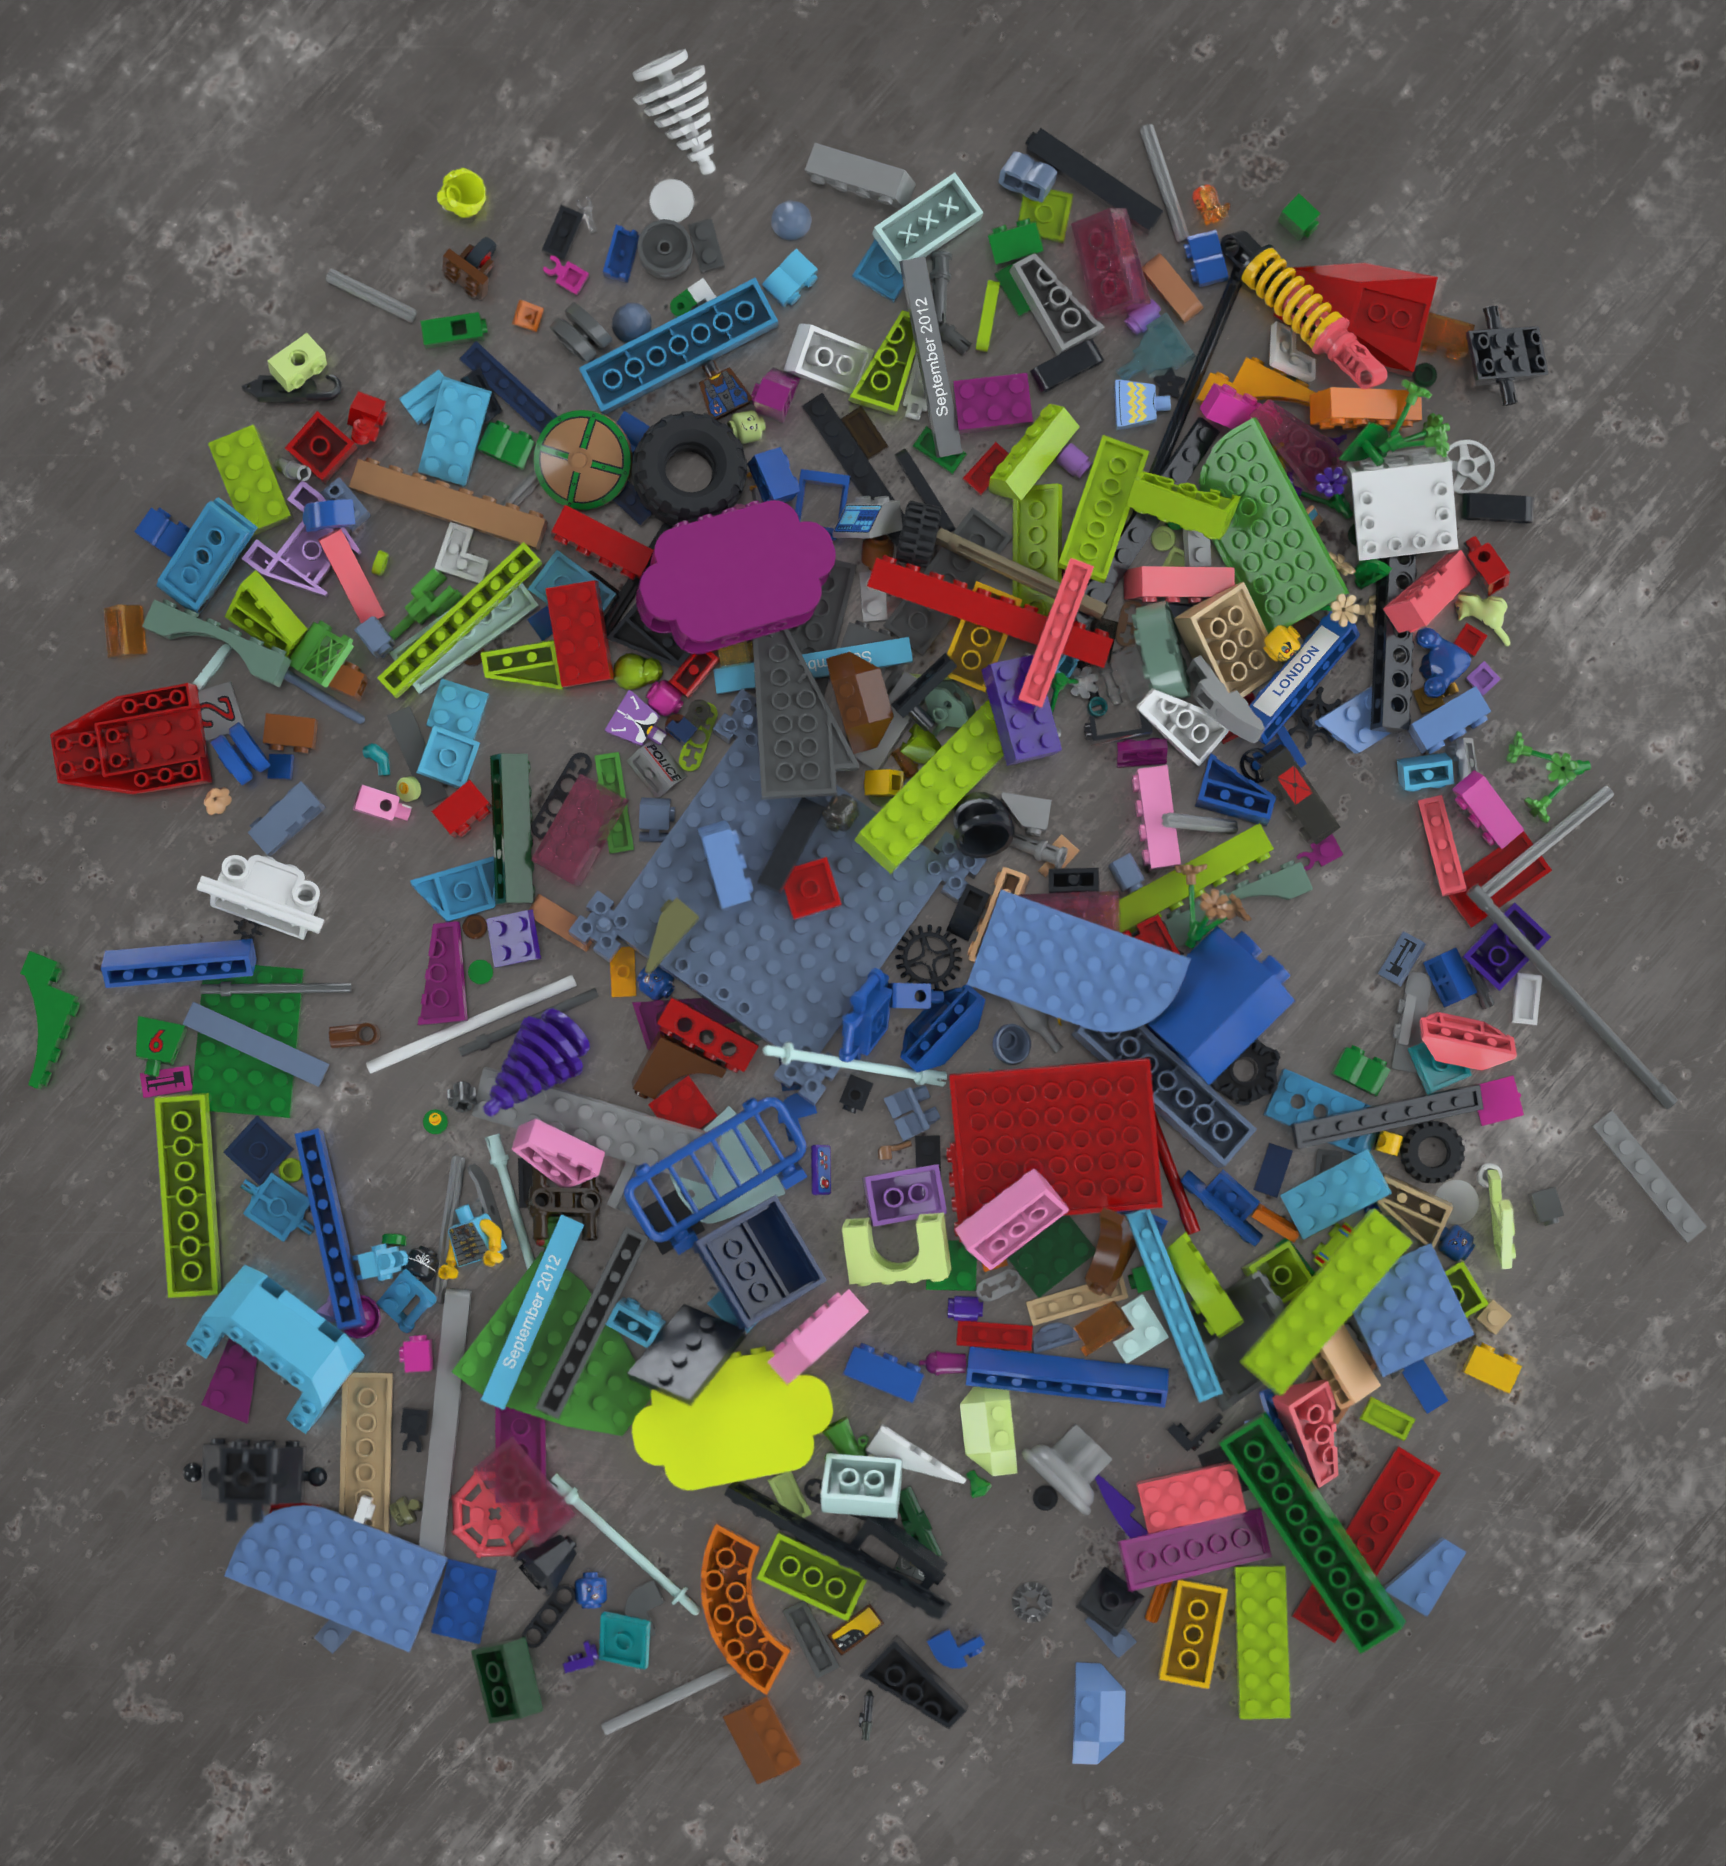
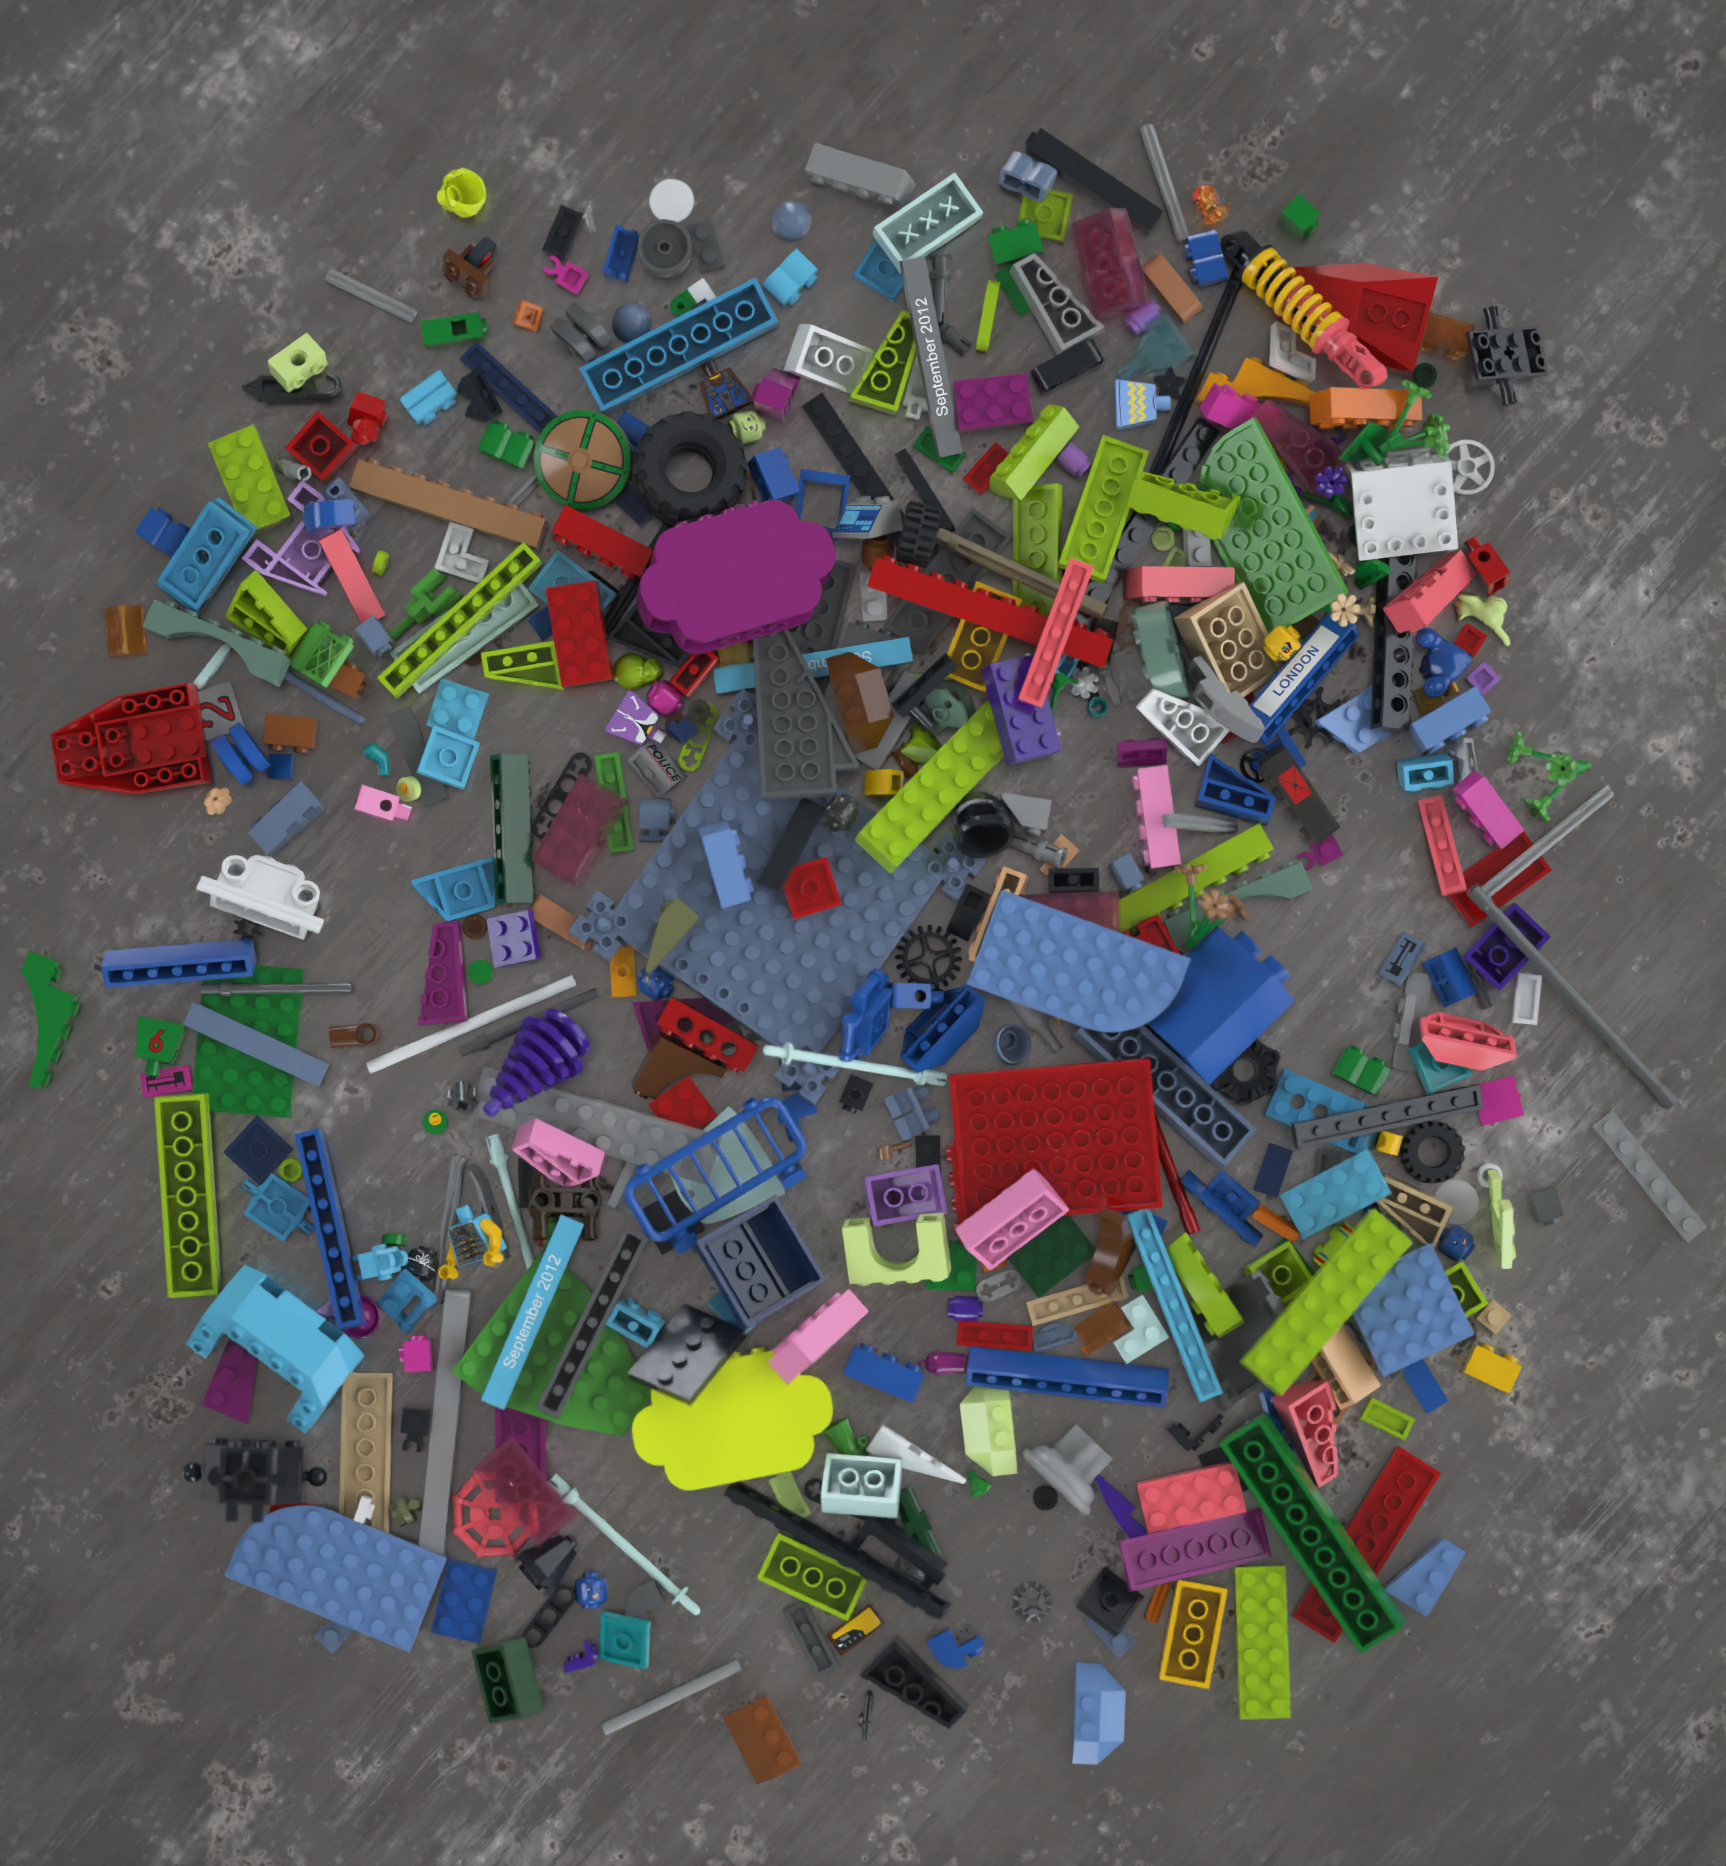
(454, 431): medium azure plate -> none
(462, 809): red brick -> none
(676, 99): white plant -> none
(732, 1609): orange brick -> none
(821, 1169): slope -> none
(864, 433): dark brown tile -> none
(1144, 730): black panel -> none
(1497, 508): black beam -> none

